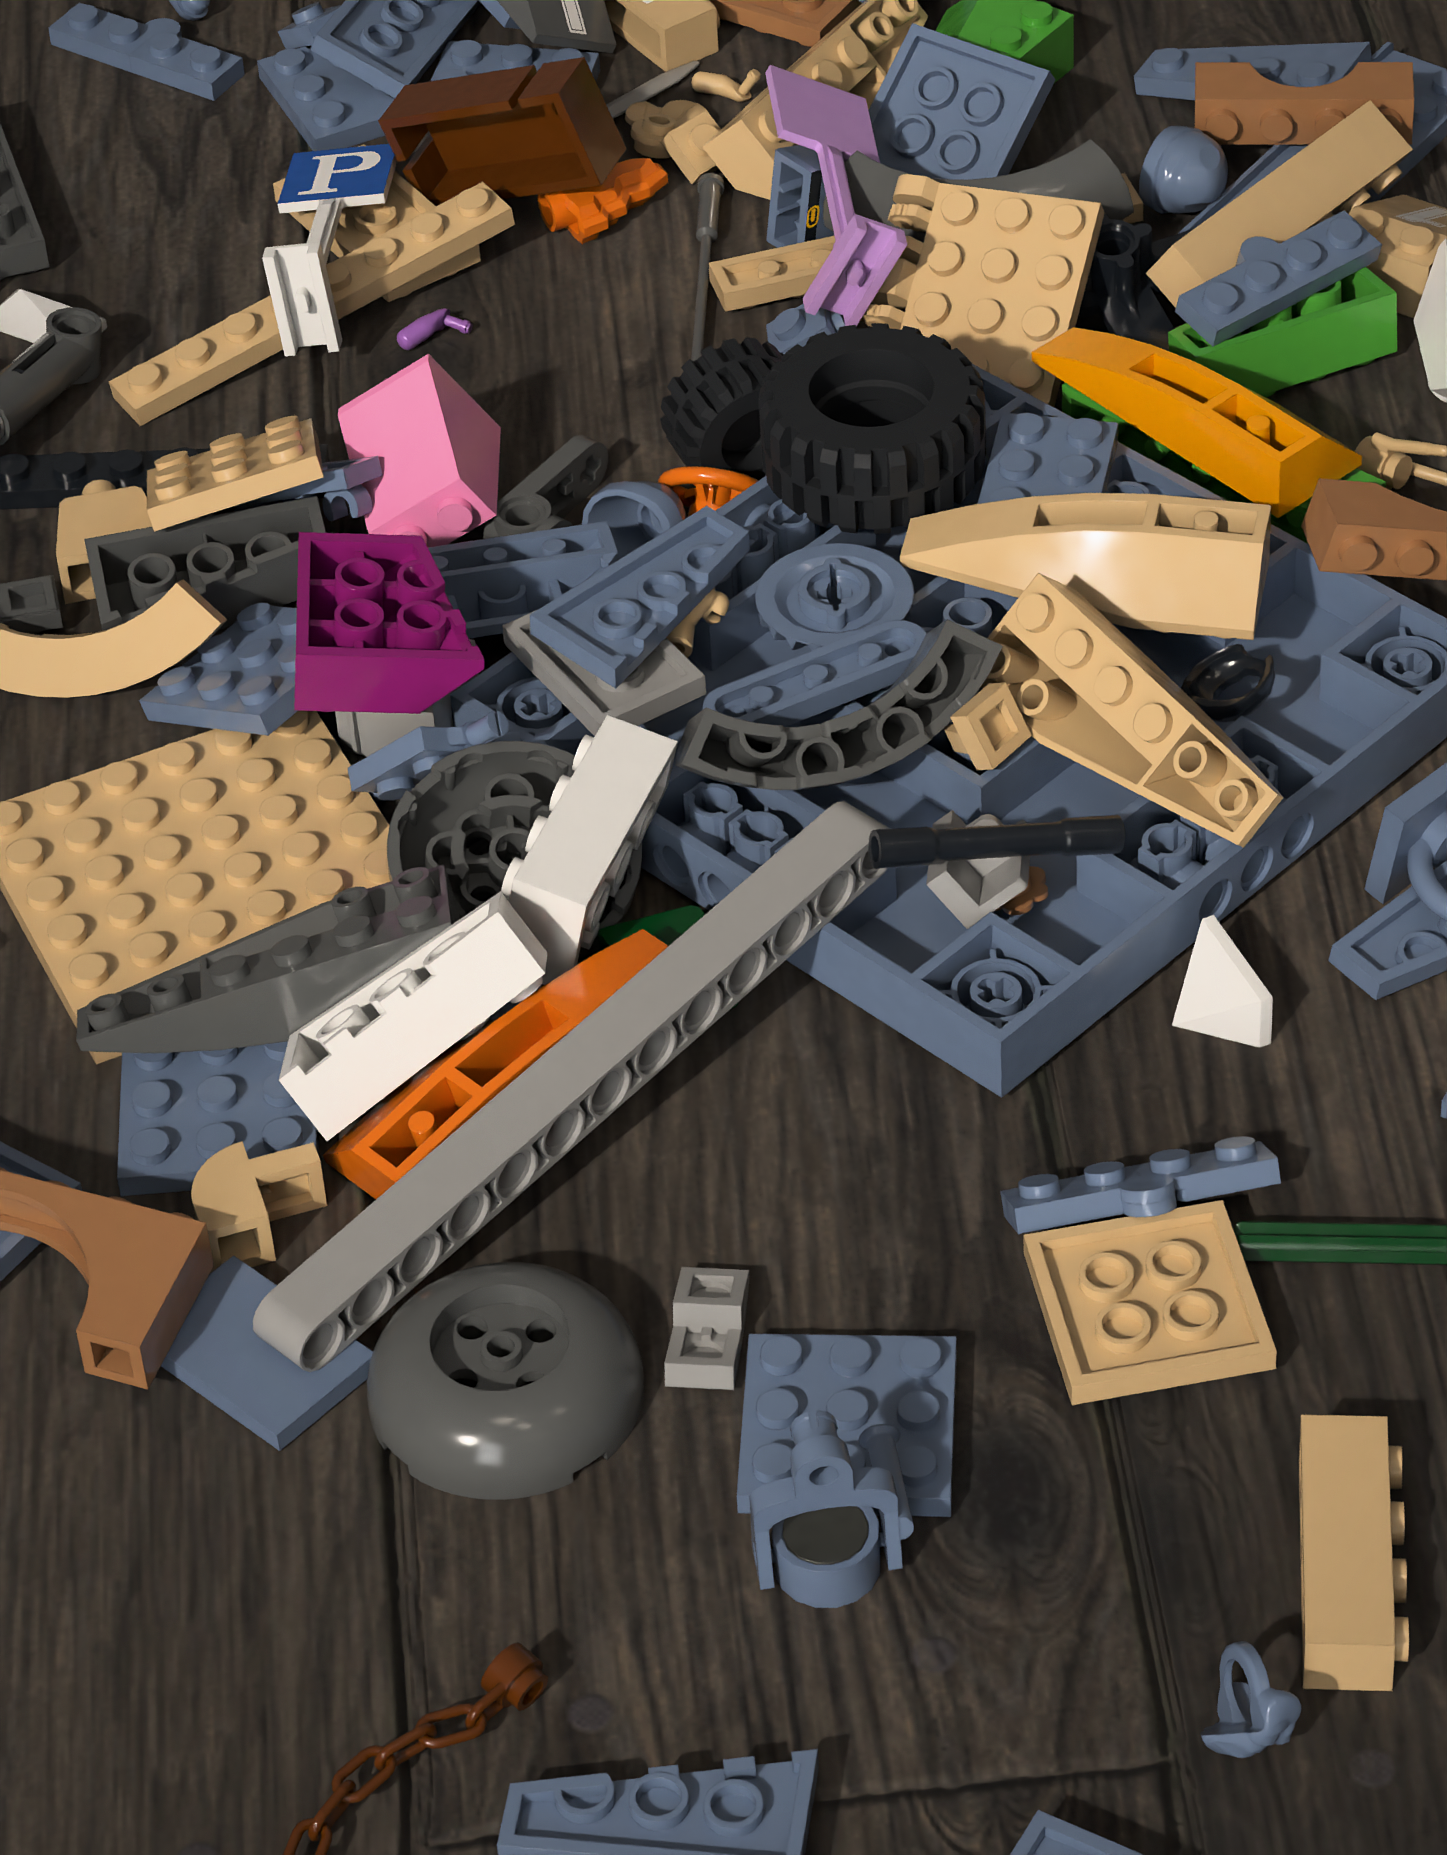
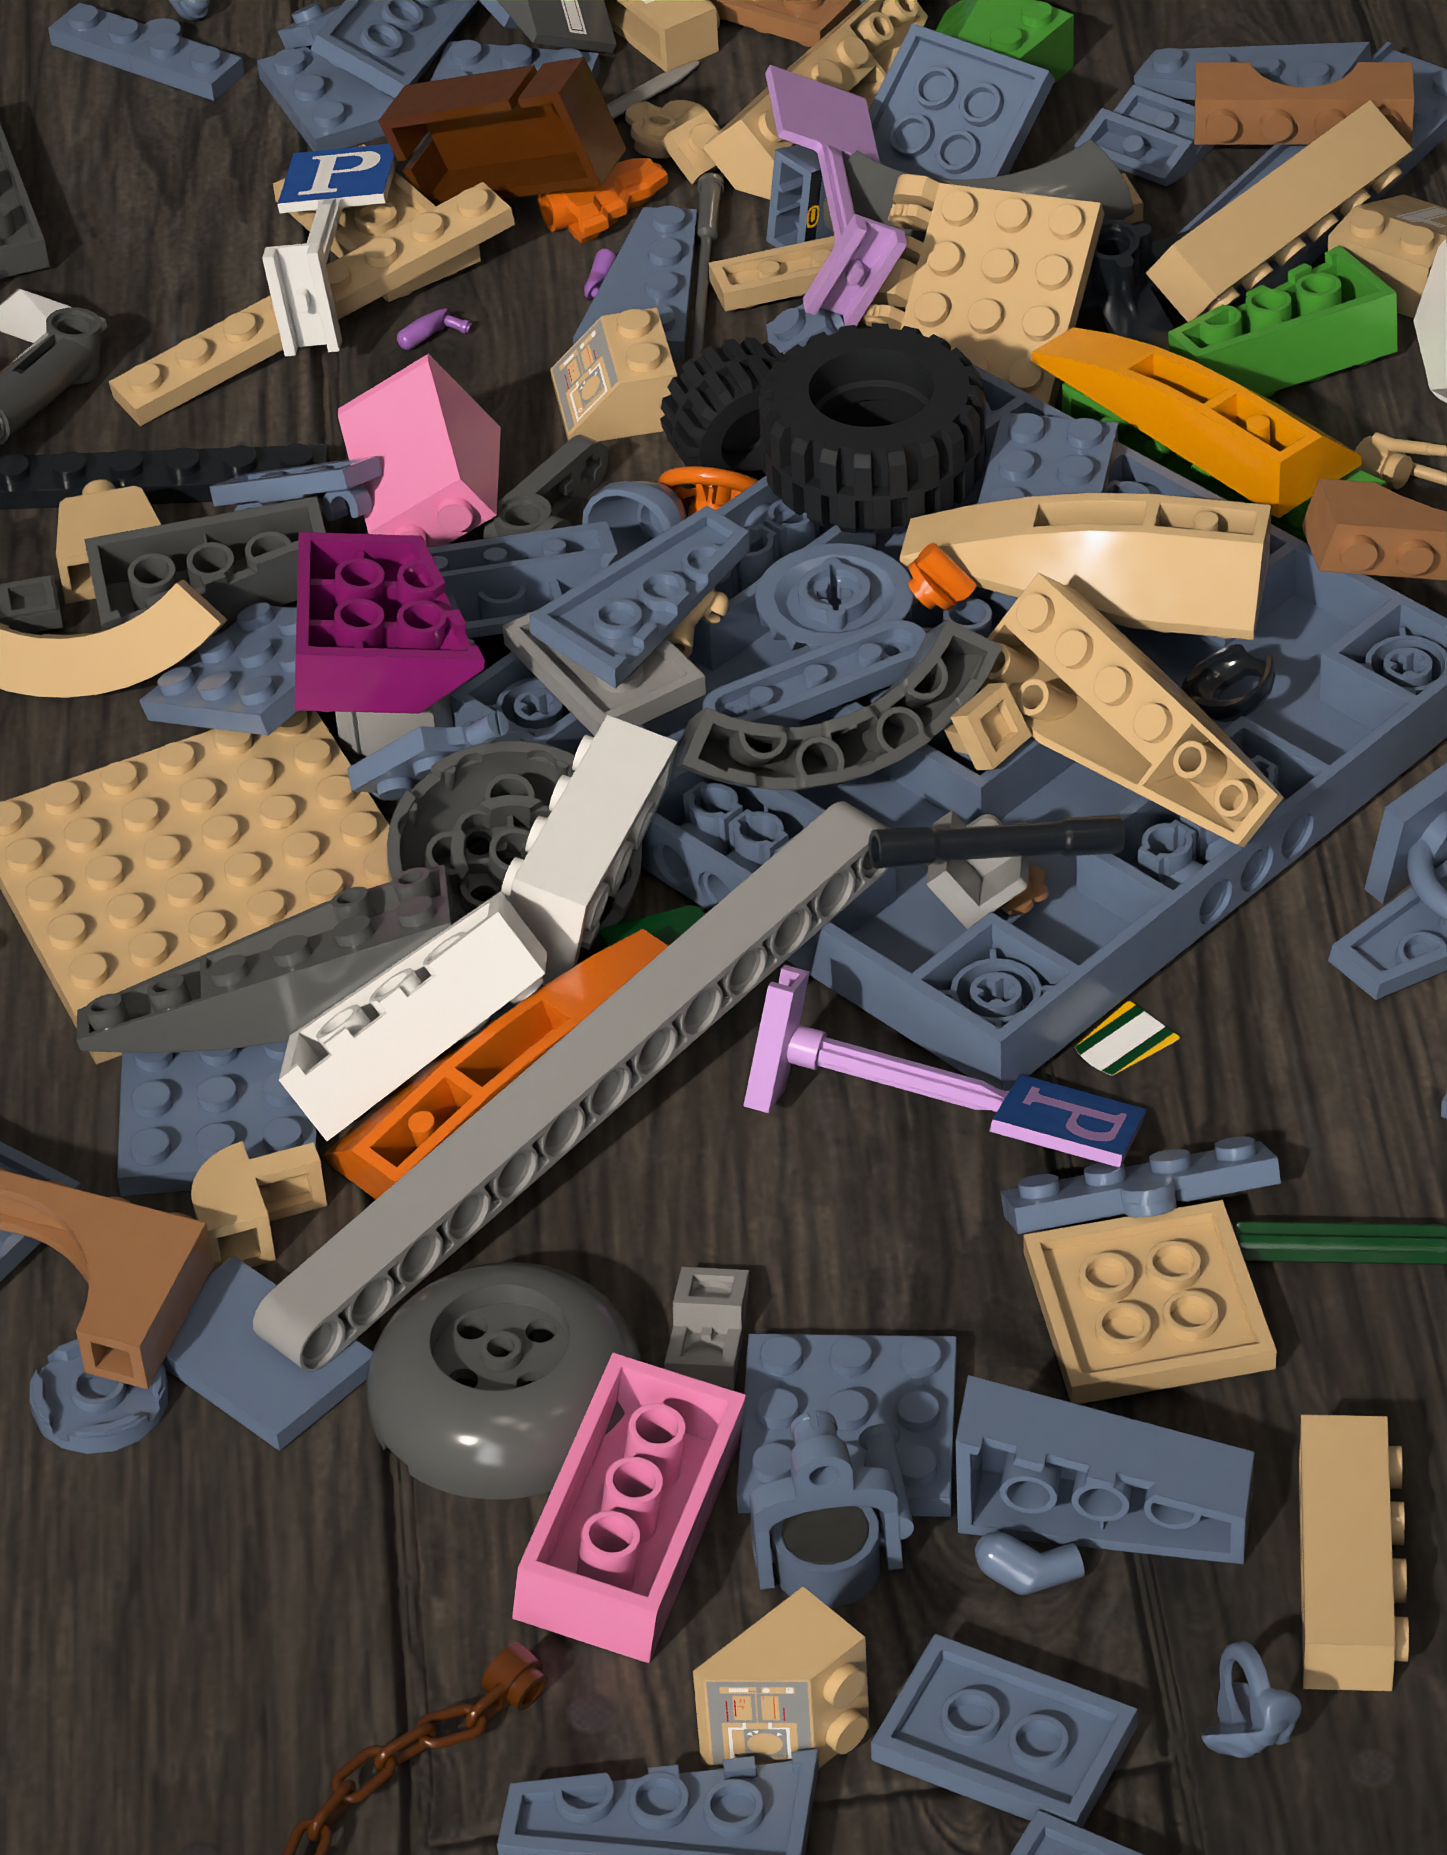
(90, 1411): none -> sand blue tile
(233, 472): tan plate -> none
(602, 264): none -> medium lavender piece
(615, 377): none -> tan slope
(629, 1508): none -> bright pink brick
(651, 273): none -> sand blue wing
(724, 86): tan piece -> none
(784, 1687): none -> tan slope
(938, 579): none -> orange plate
(1004, 1733): none -> sand blue plate
(1022, 1567): none -> sand blue arm
(1028, 1112): none -> lavender piece
(1096, 1478): none -> sand blue wedge
(1124, 1040): none -> sticker
(1148, 136): none -> sand blue slope
(1182, 171): sand blue hat -> none
(1223, 991): white slope -> none
(1277, 276): sand blue hinge -> none

